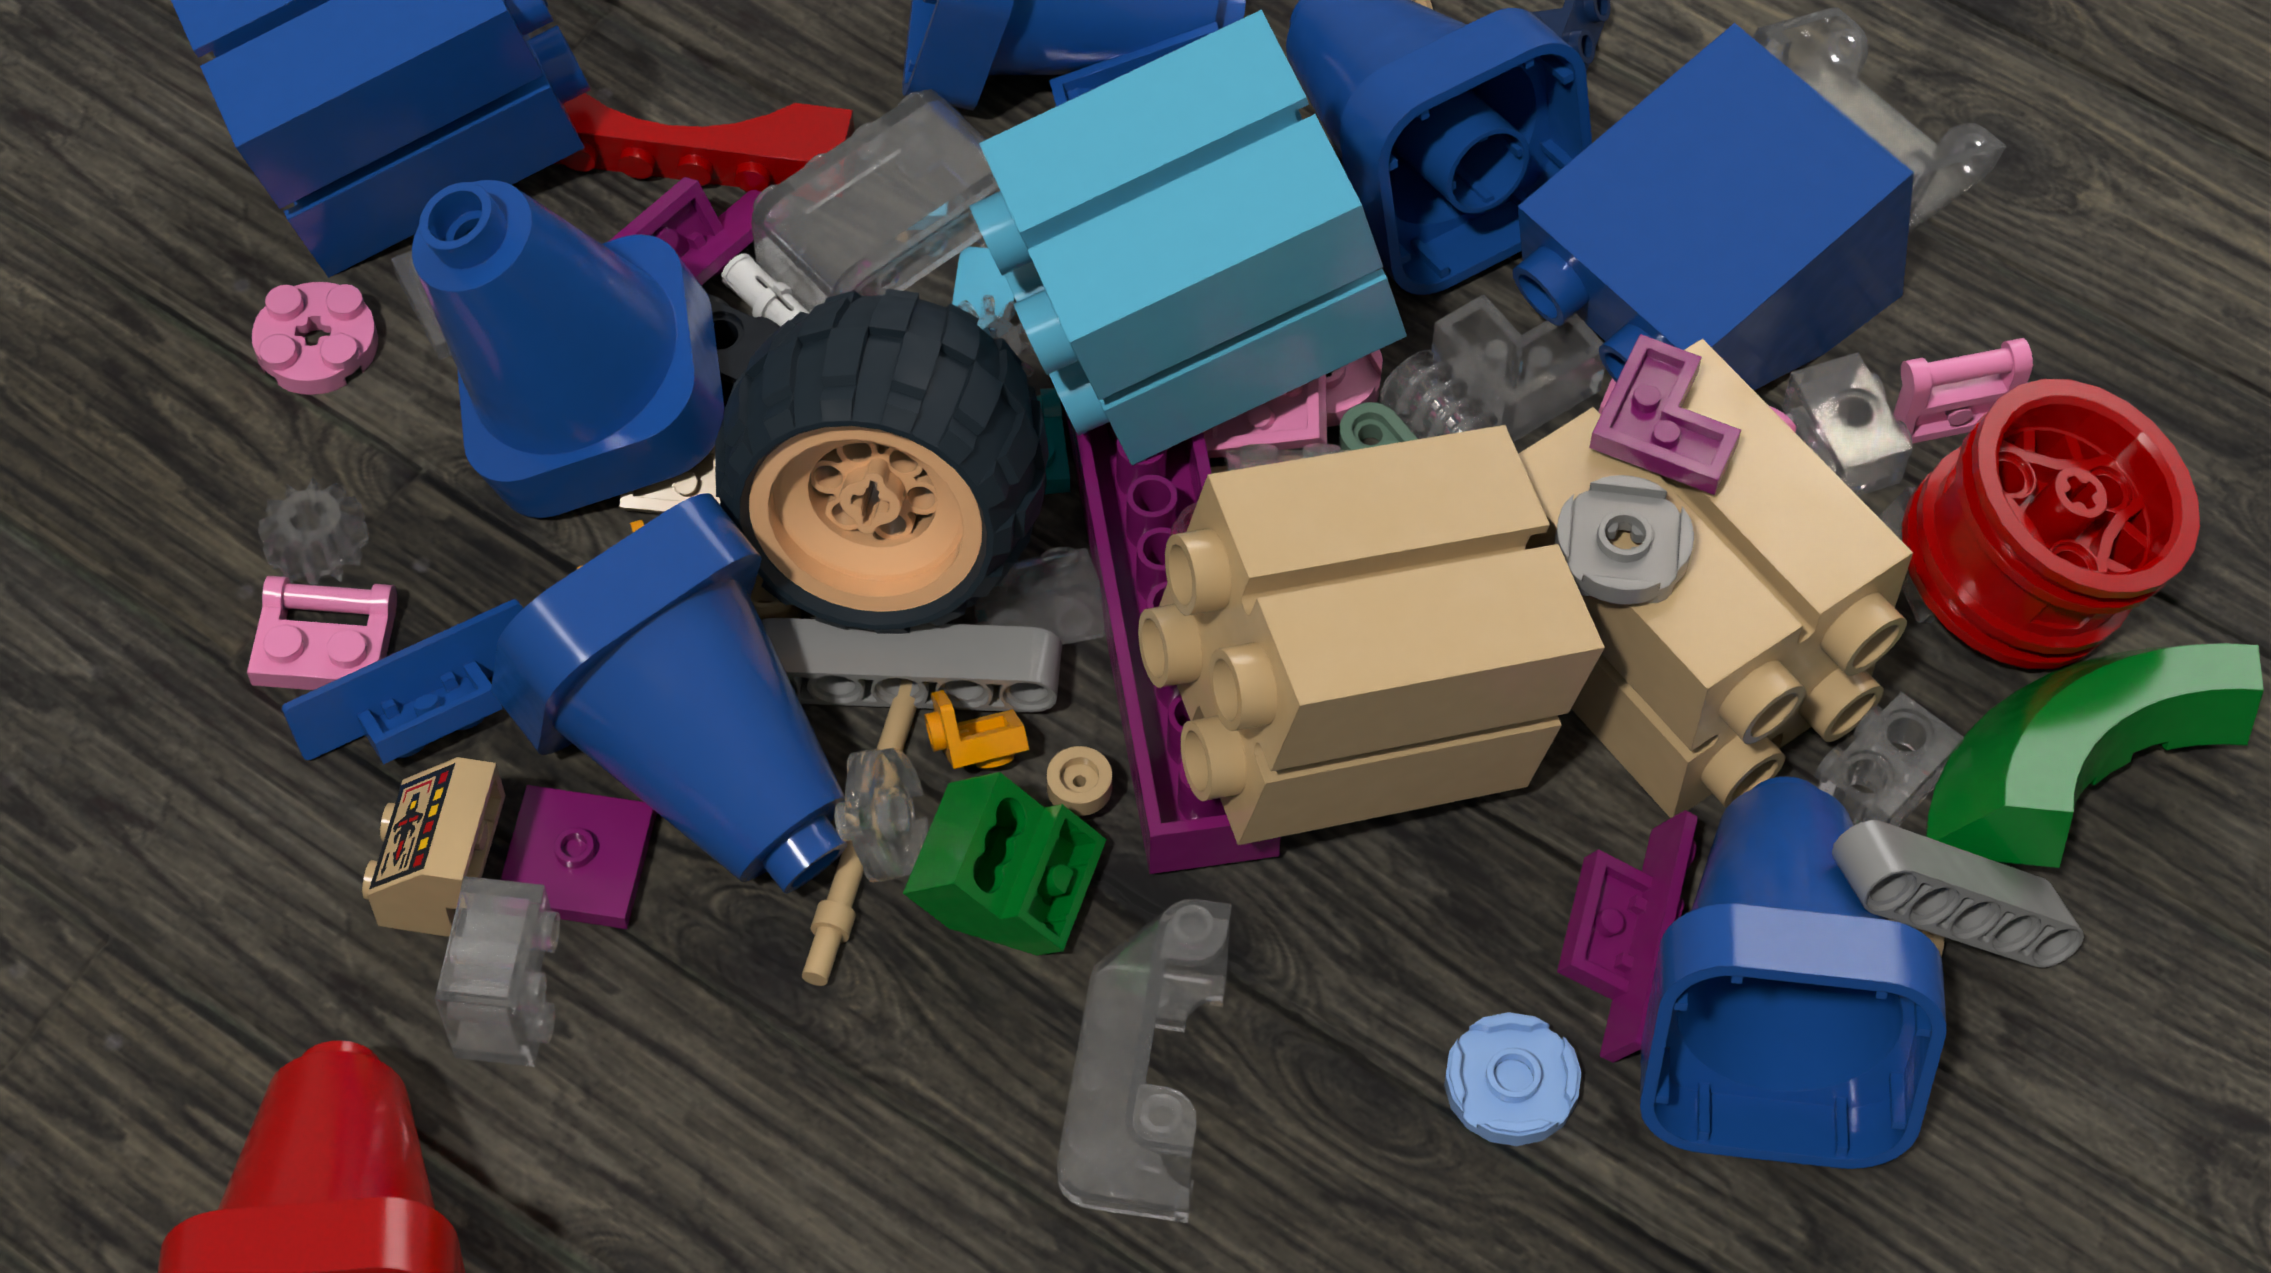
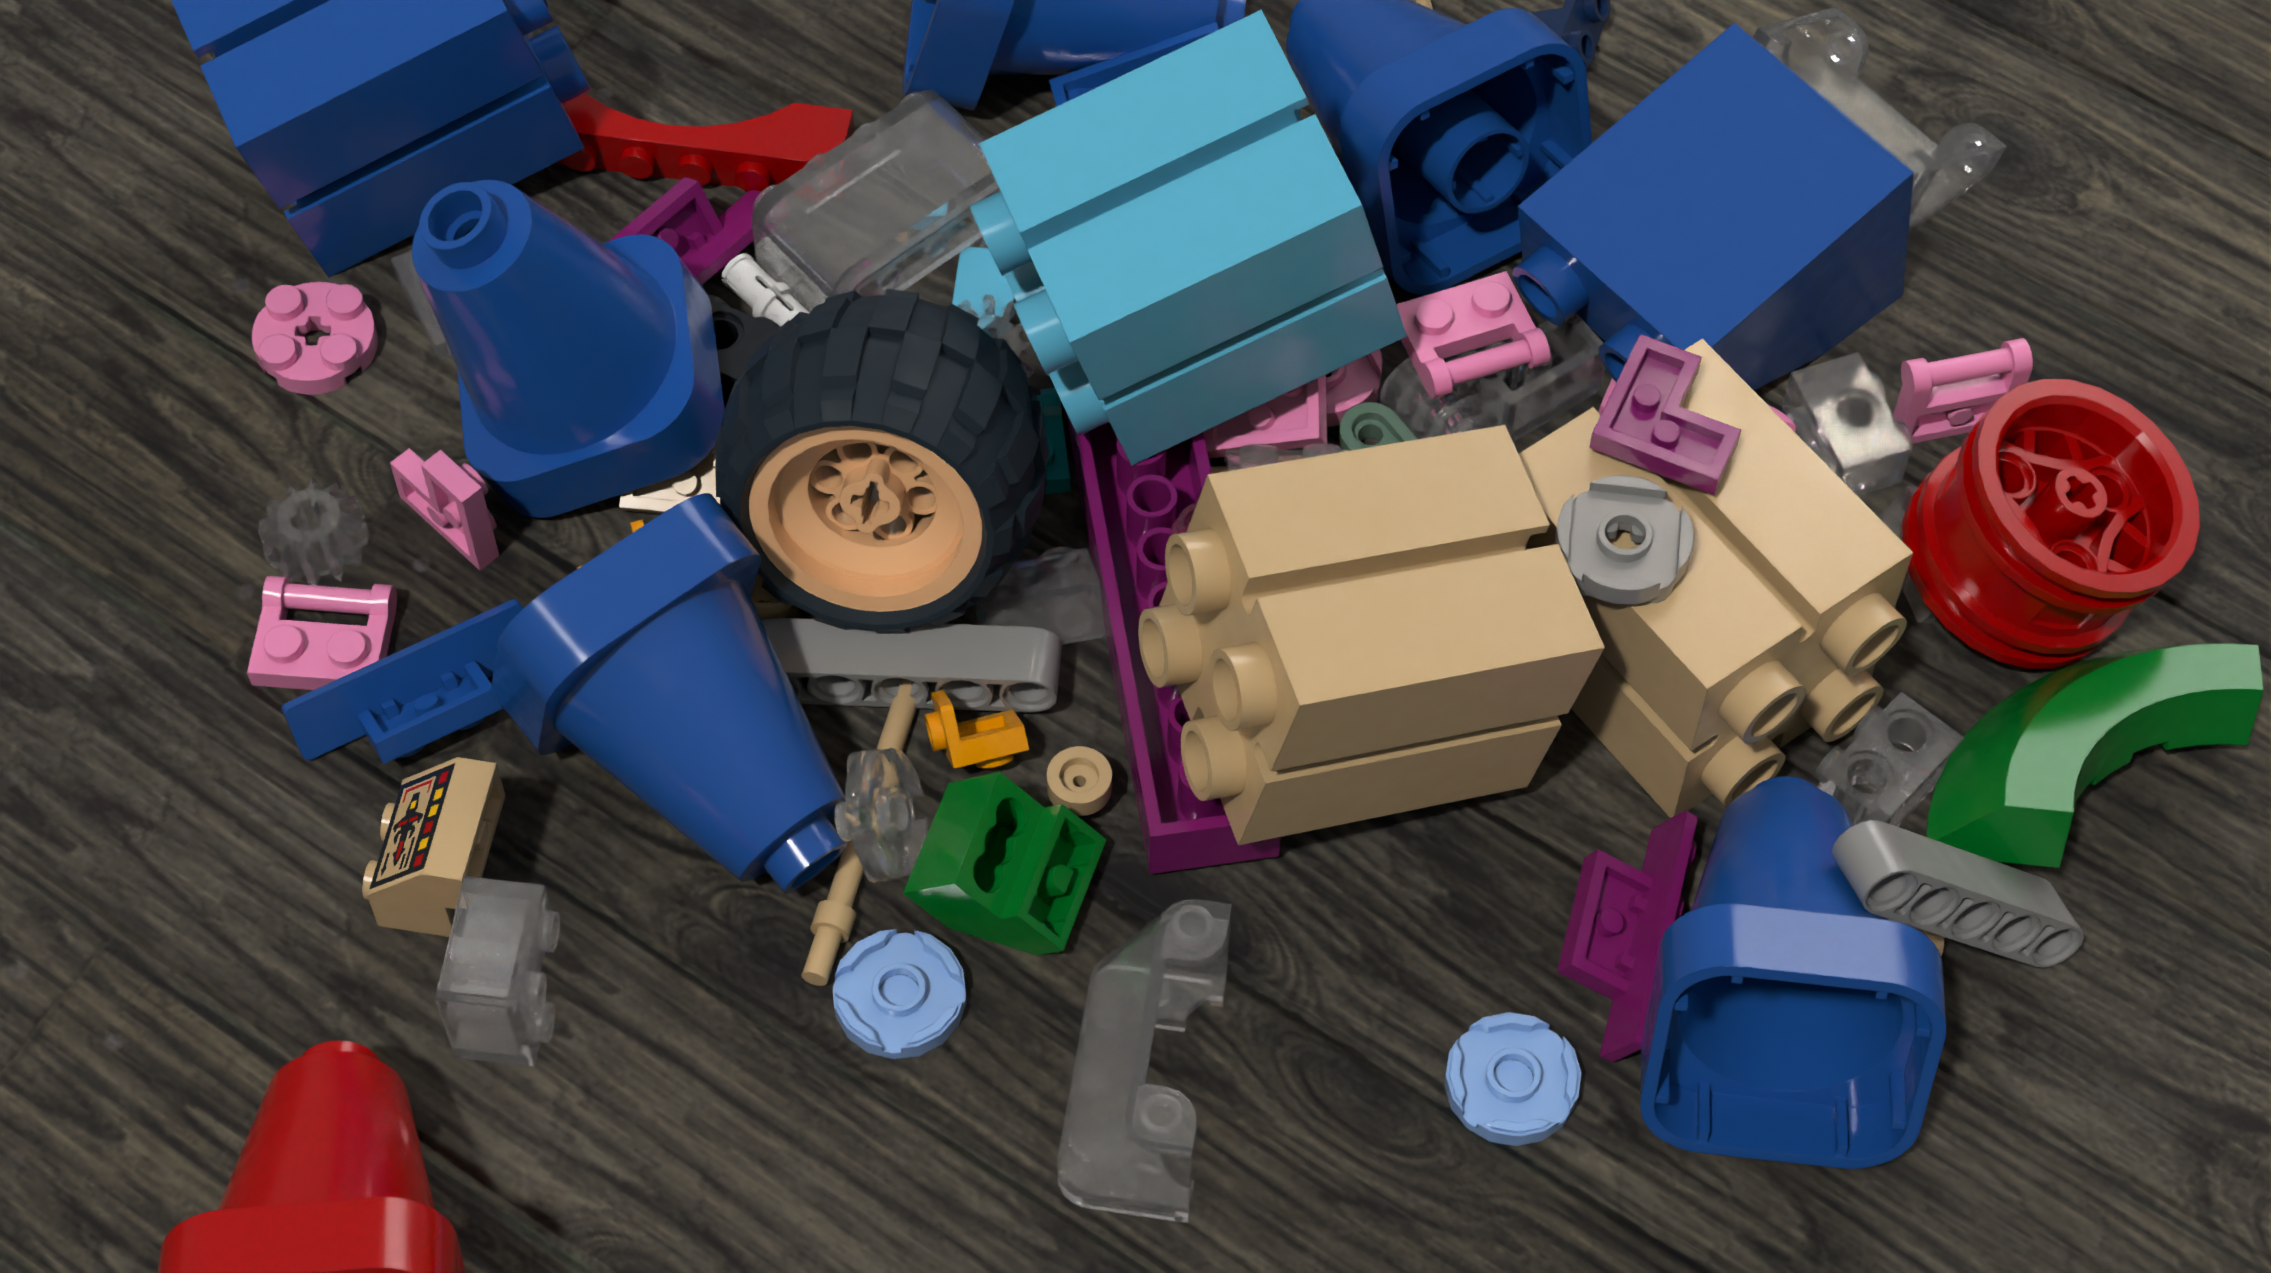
(450, 502): none -> bright pink plate
(583, 851): magenta plate -> none
(899, 994): none -> light blue tile
(1466, 320): none -> bright pink plate

